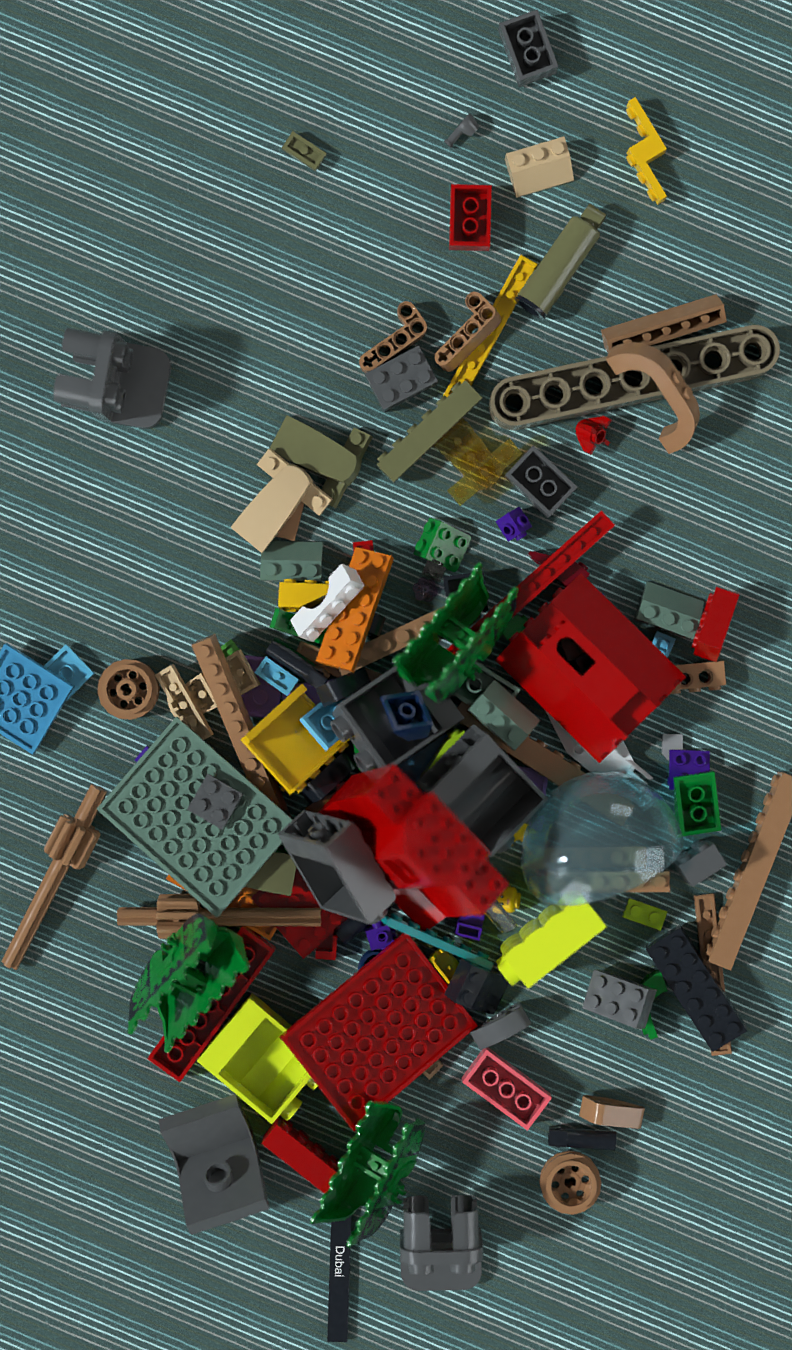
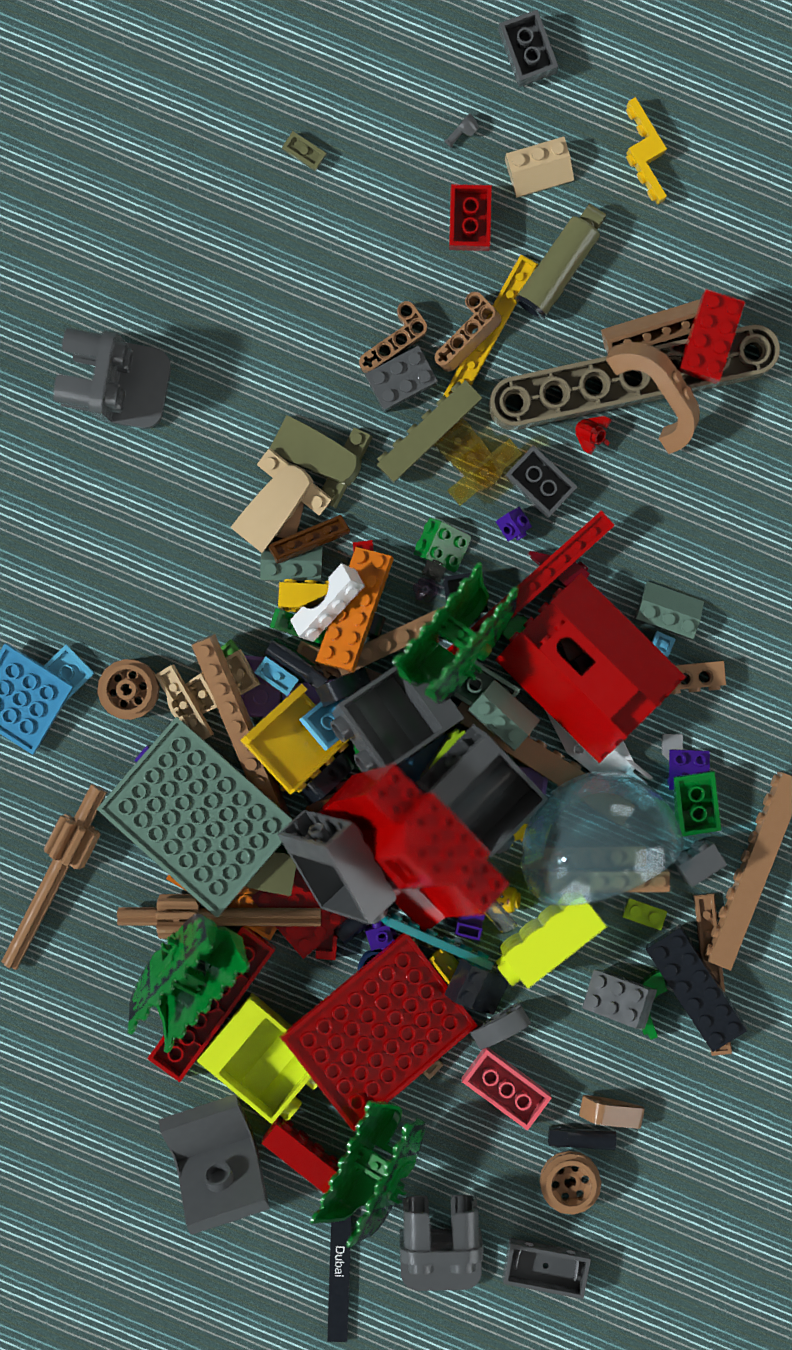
(215, 801): dark grey plate -> none
(309, 539): none -> reddish brown tile
(408, 715): dark blue slope -> none
(565, 1271): none -> dark grey piece
(711, 336): none -> red brick
(714, 623): red brick -> none

